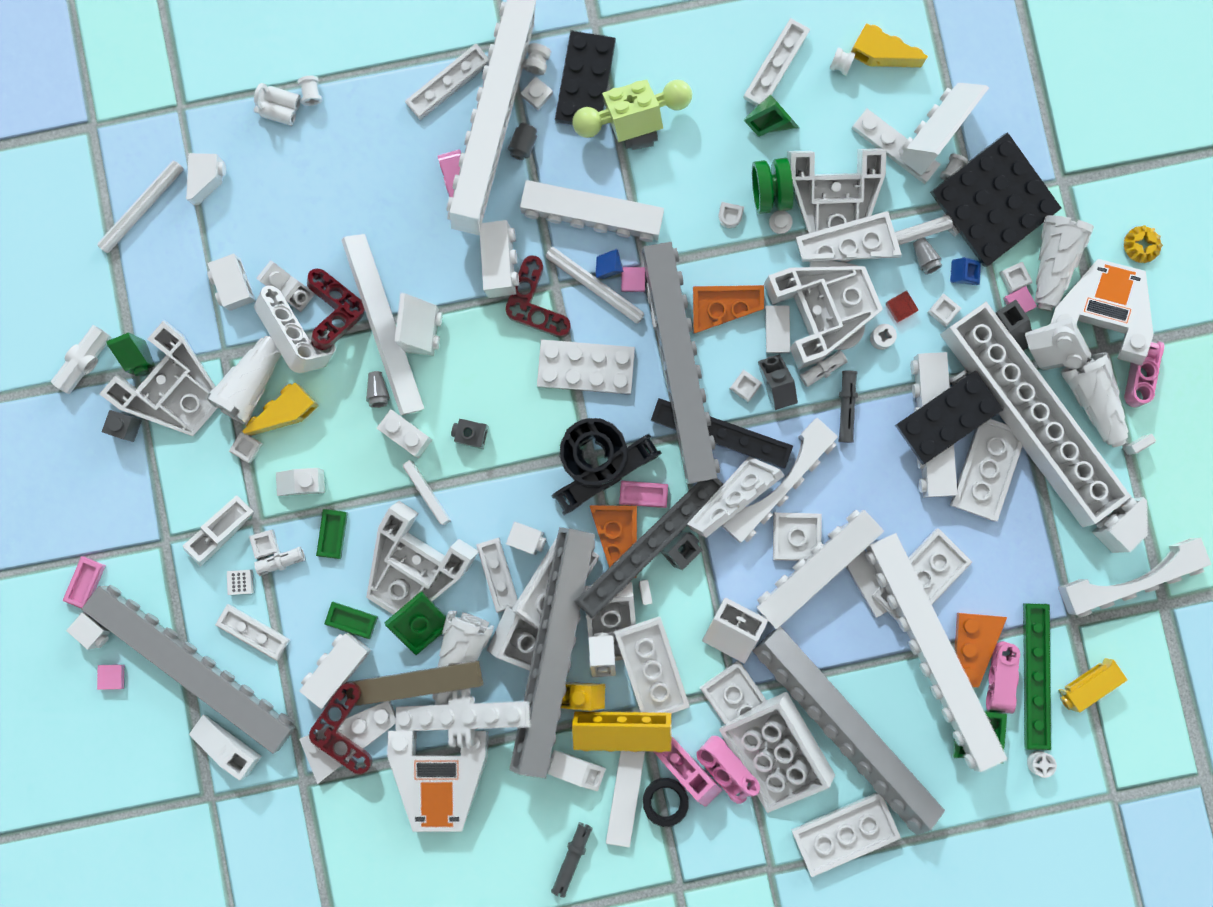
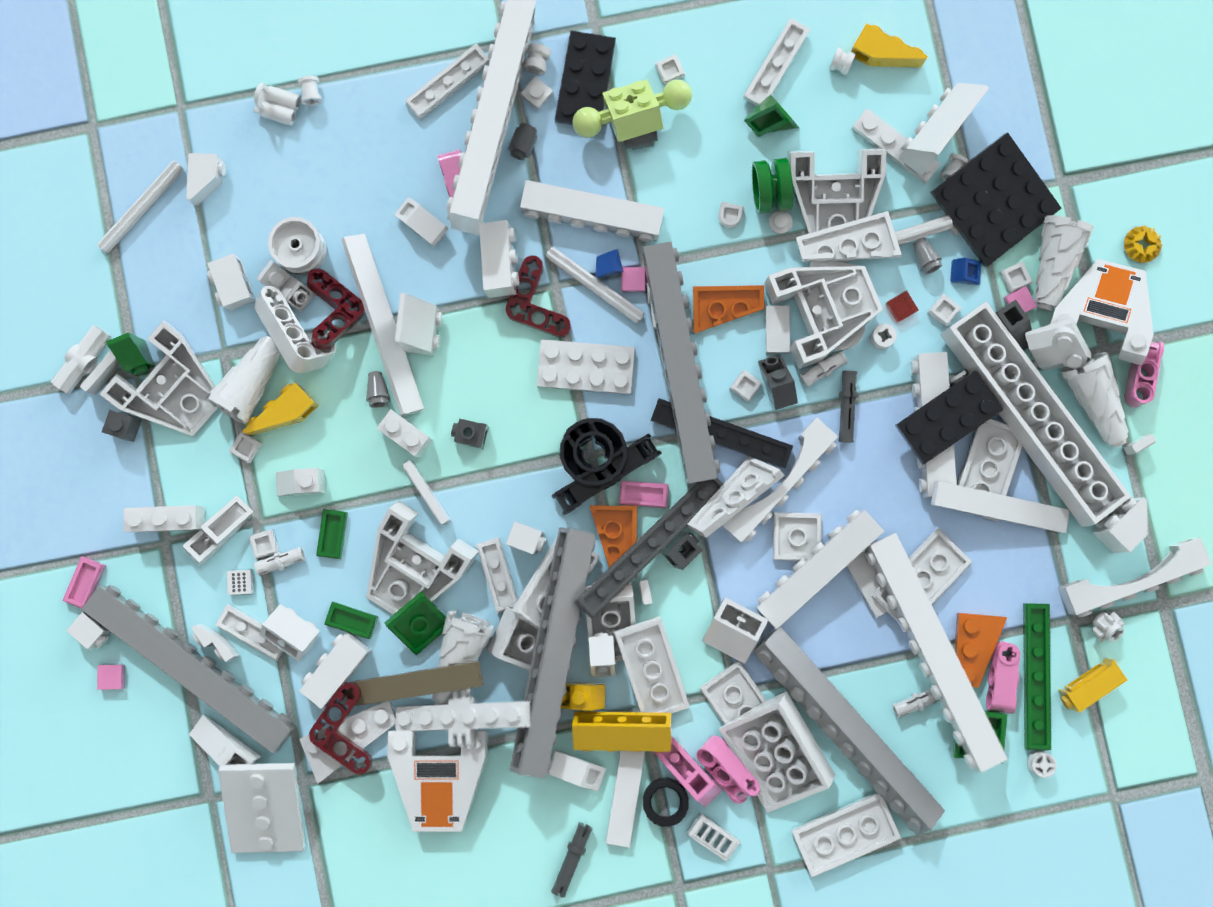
(101, 374): none -> white tile
(163, 518): none -> white brick
(208, 637): none -> white slope
(262, 807): none -> white plate
(289, 632): none -> white brick
(292, 233): none -> white wheel
(421, 221): none -> white slope
(669, 69): none -> white tile
(697, 825): none -> white slope
(914, 703): none -> white pin
(1000, 507): none -> white tile
(1108, 626): none -> white gear

